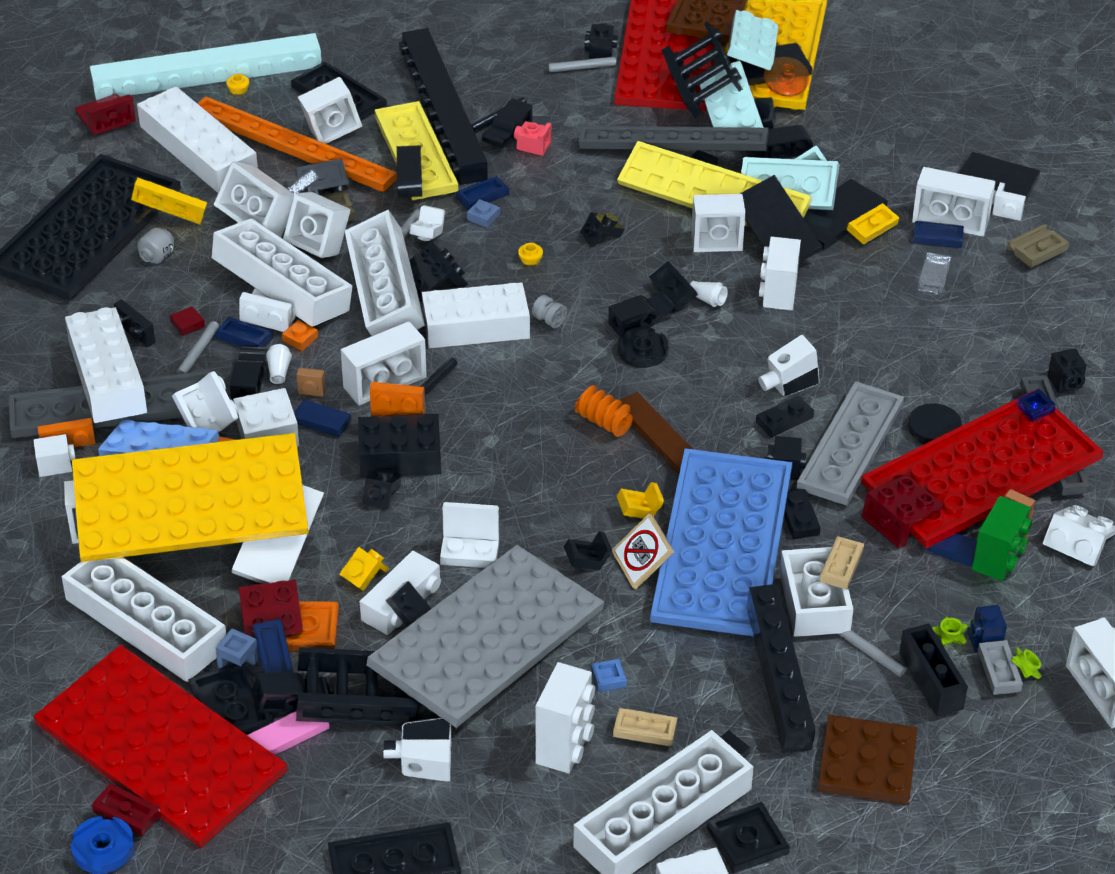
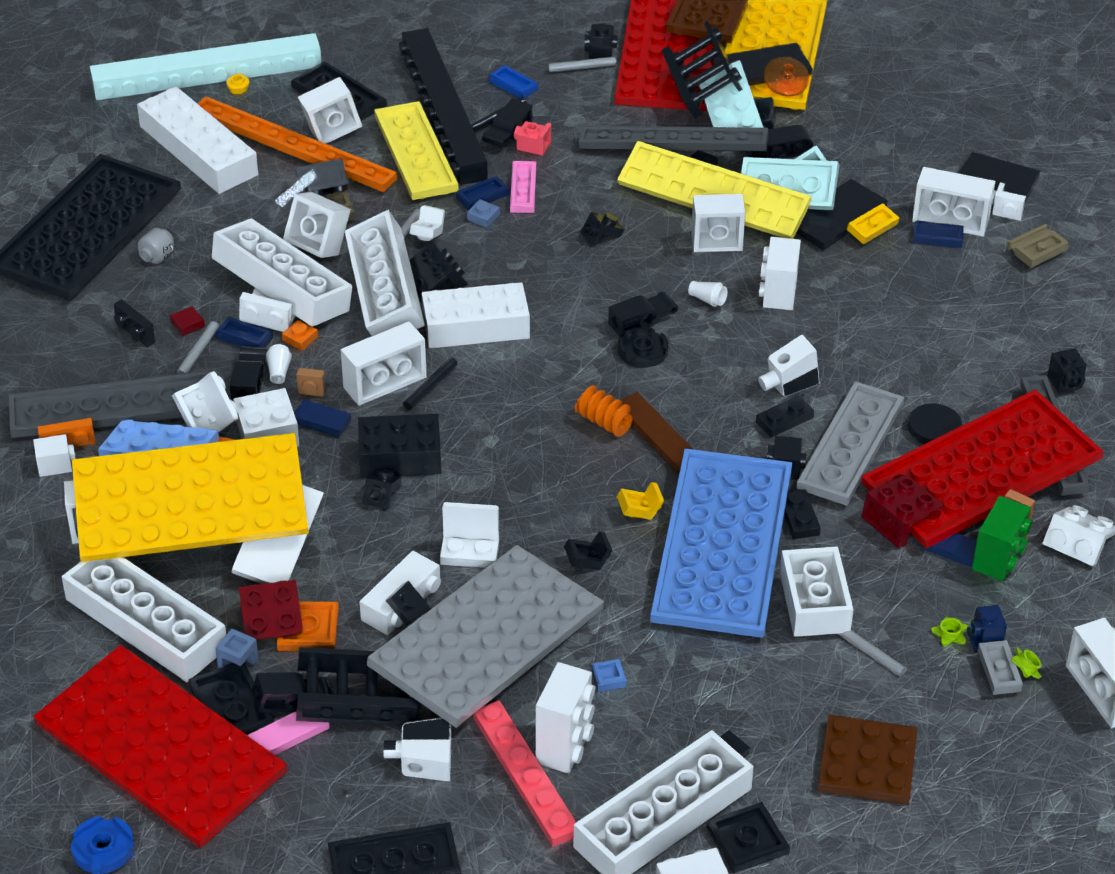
(105, 365): white brick -> none
(107, 113): dark red bracket -> none
(121, 804): dark red plate -> none
(169, 201): yellow plate -> none
(254, 195): white brick -> none
(272, 647): dark blue tile -> none
(363, 567): yellow bracket -> none
(396, 399): orange plate -> none
(409, 171): black beam -> none
(513, 82): none -> blue tile
(523, 187): none -> bright pink tile
(526, 773): none -> coral plate
(530, 253): yellow plate -> none
(547, 310): light grey wheel -> none
(642, 551): piece -> none
(645, 727): tan plate -> none
(674, 284): black plate -> none
(753, 39): light aqua plate -> none
(773, 214): black tile -> none
(780, 669): black brick -> none
(842, 562): tan plate -> none
(933, 670): black brick -> none
(934, 273): clear tile -> none
(1036, 405): clear blue plate -> none

